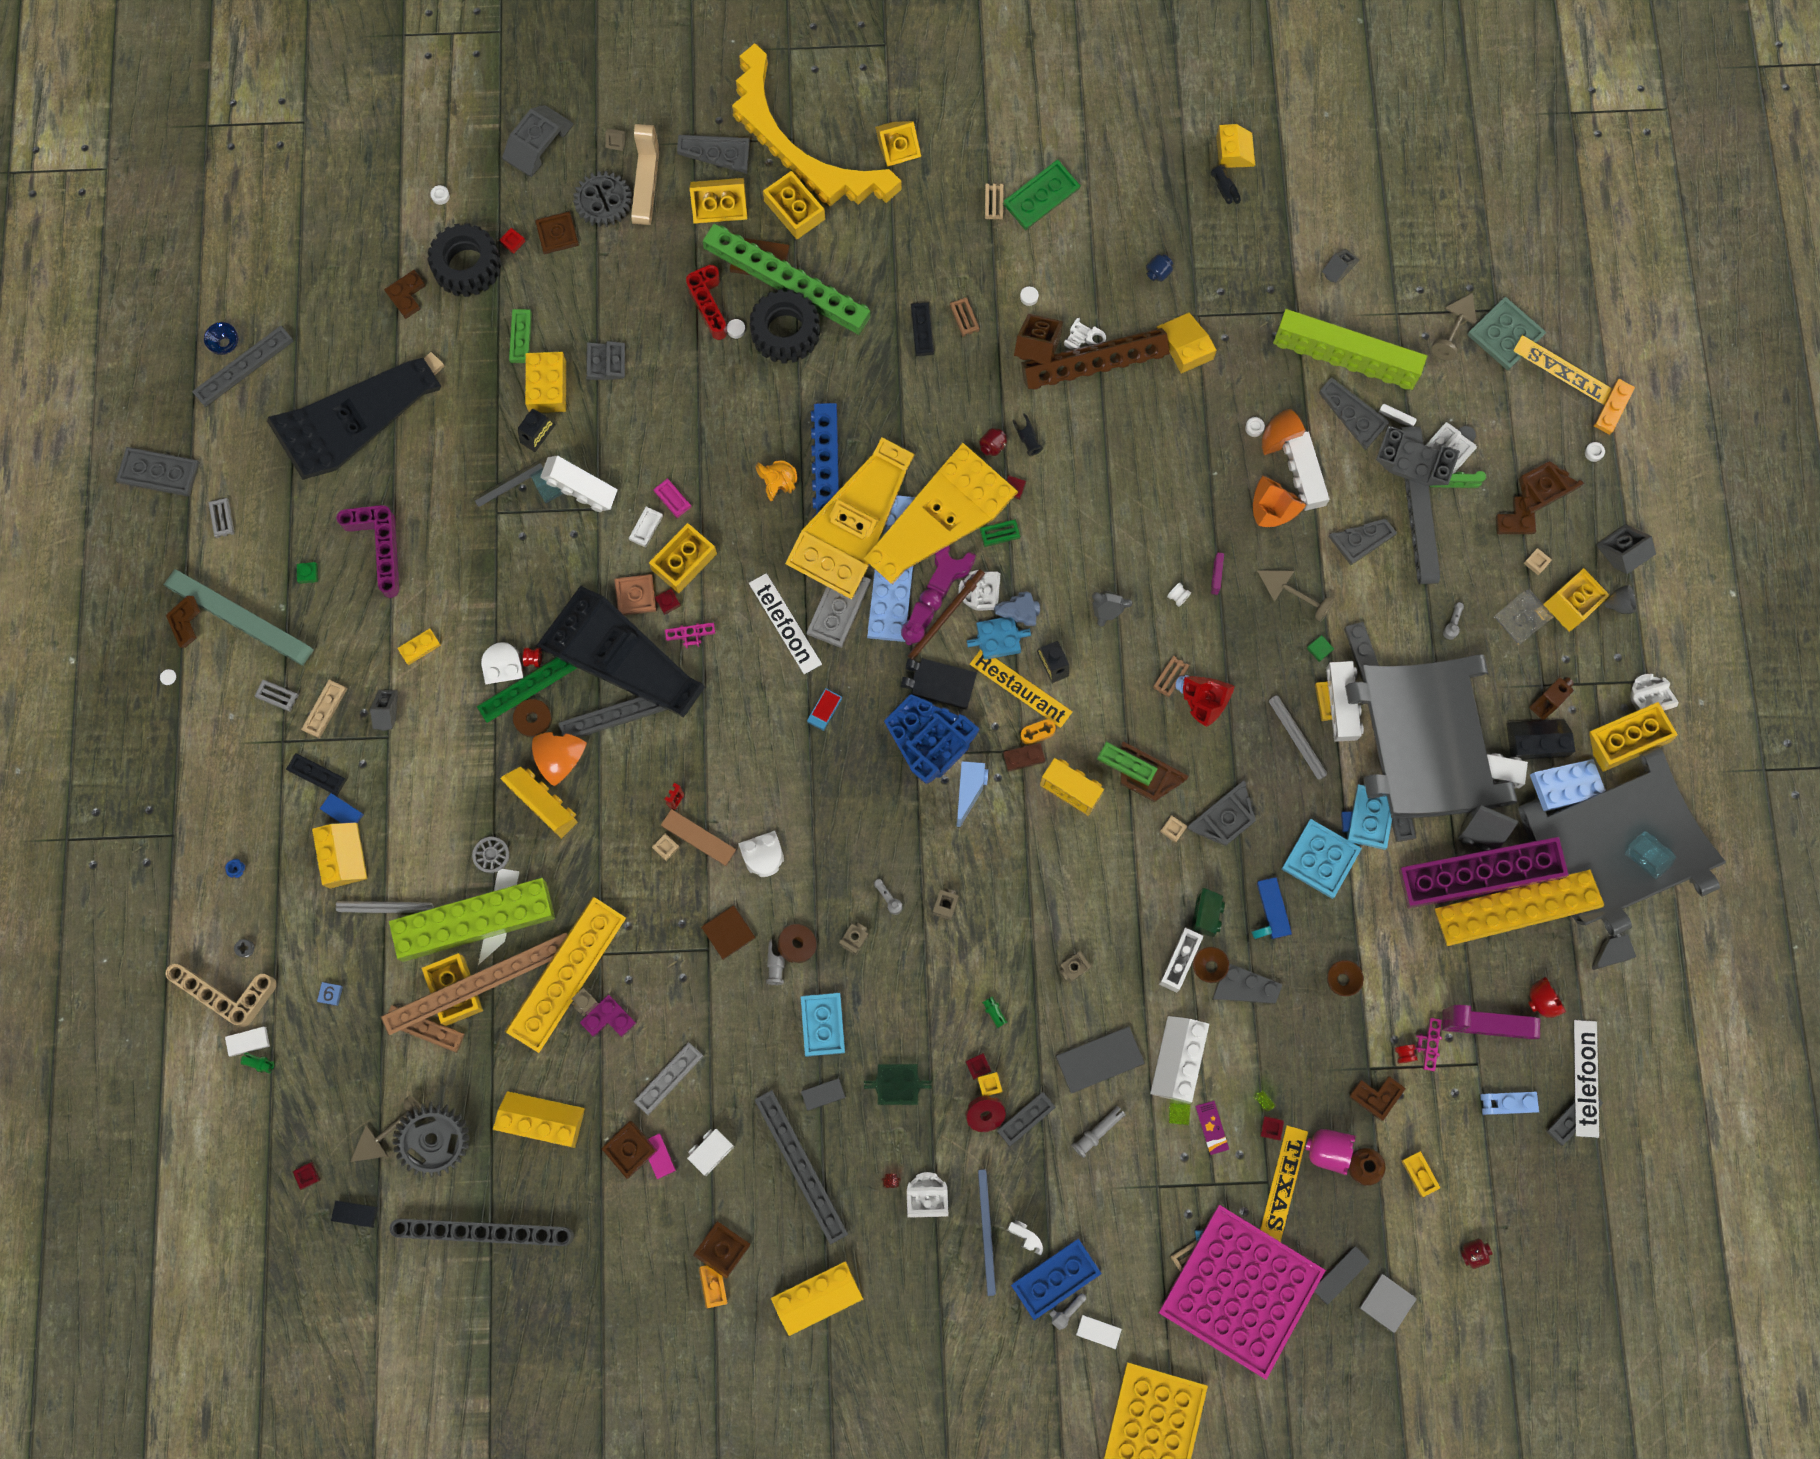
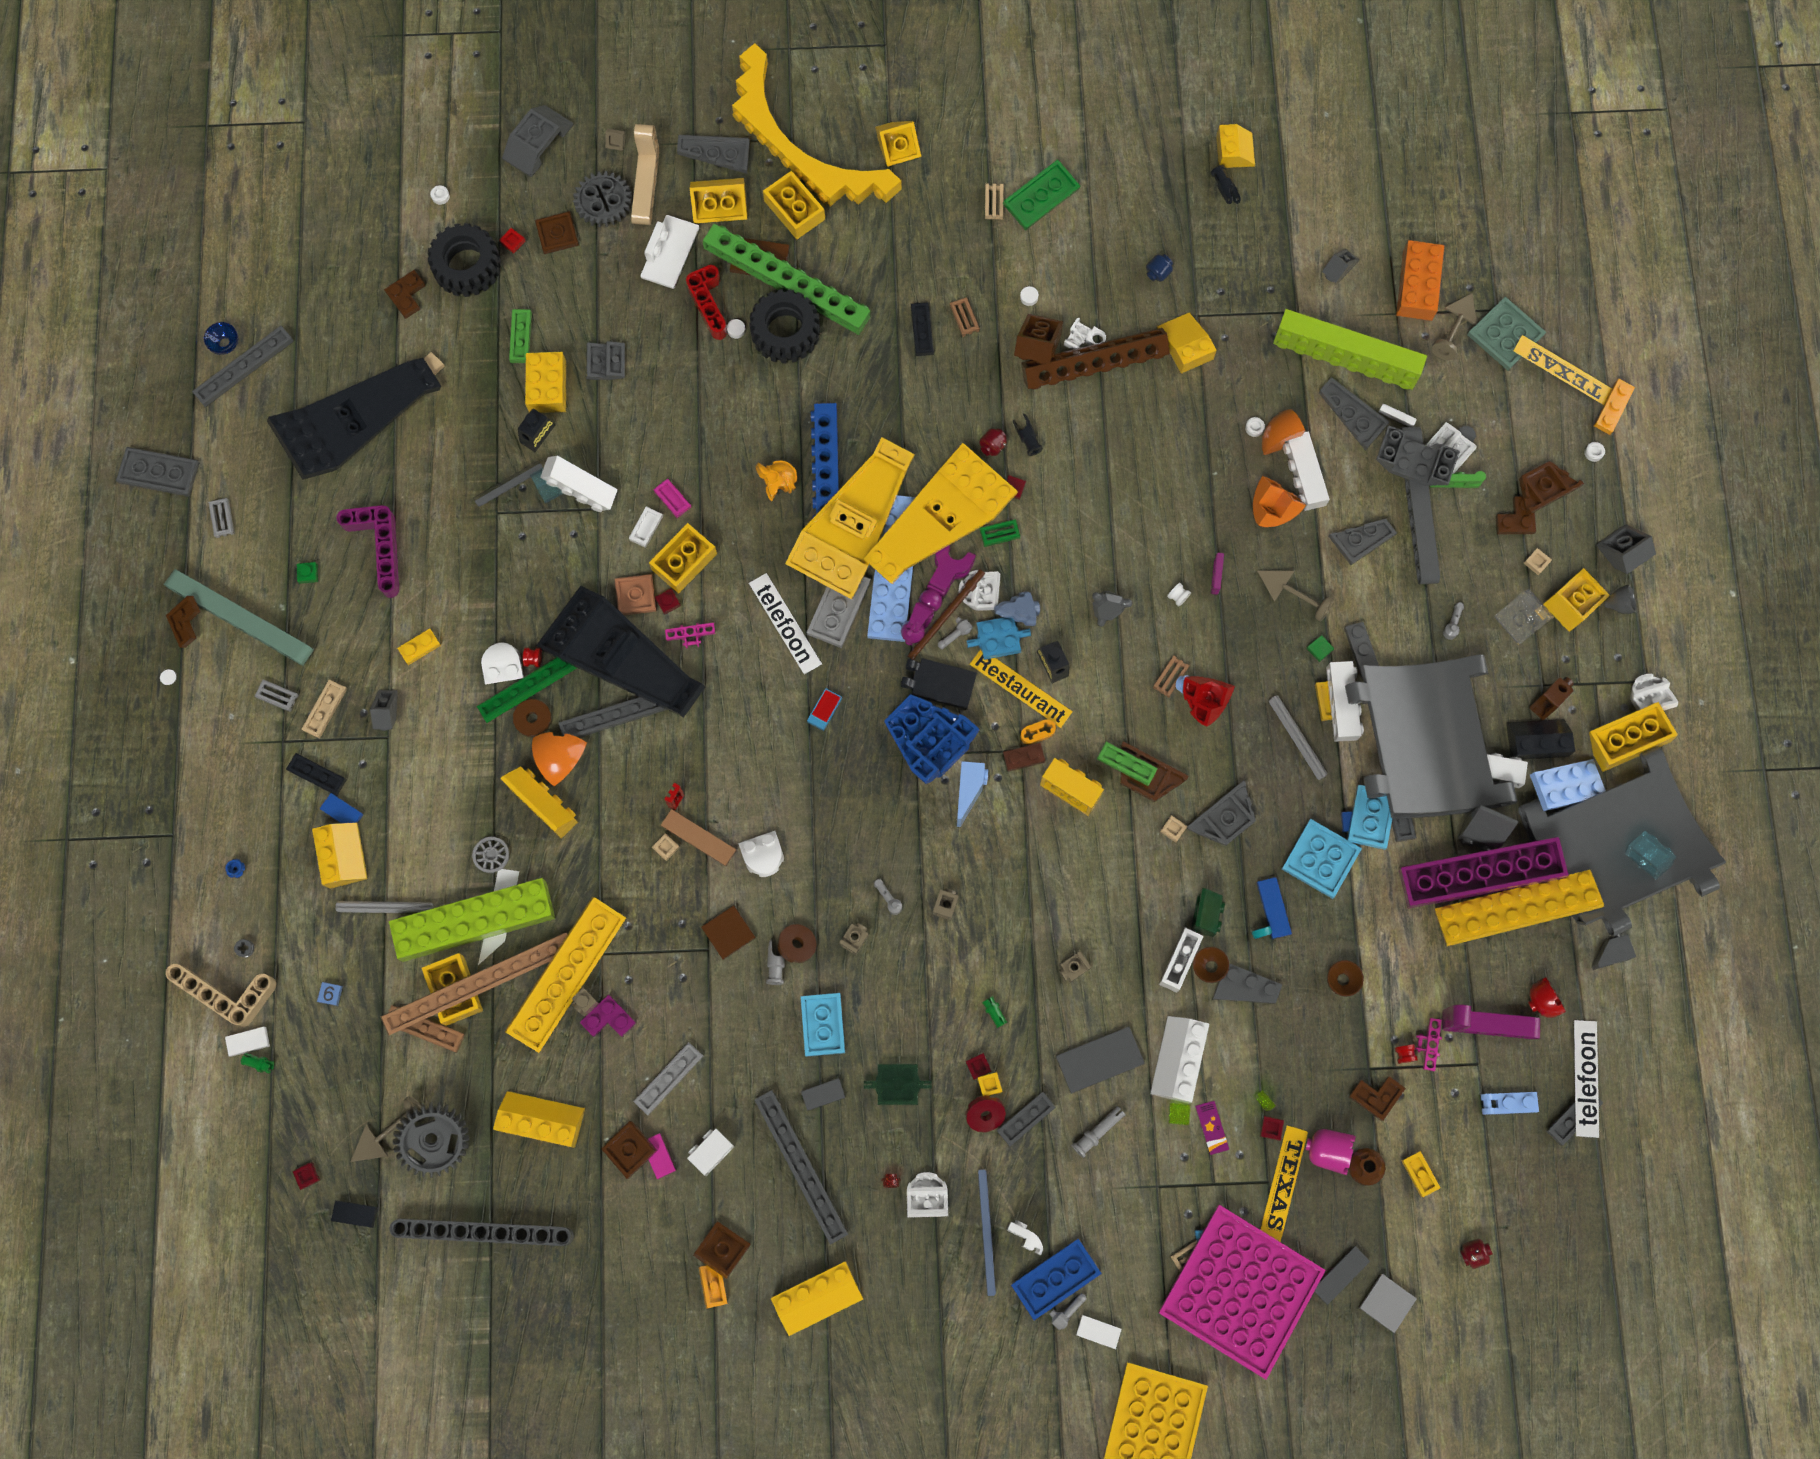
(668, 250): none -> white bracket
(963, 628): none -> light grey piece
(1420, 280): none -> orange brick

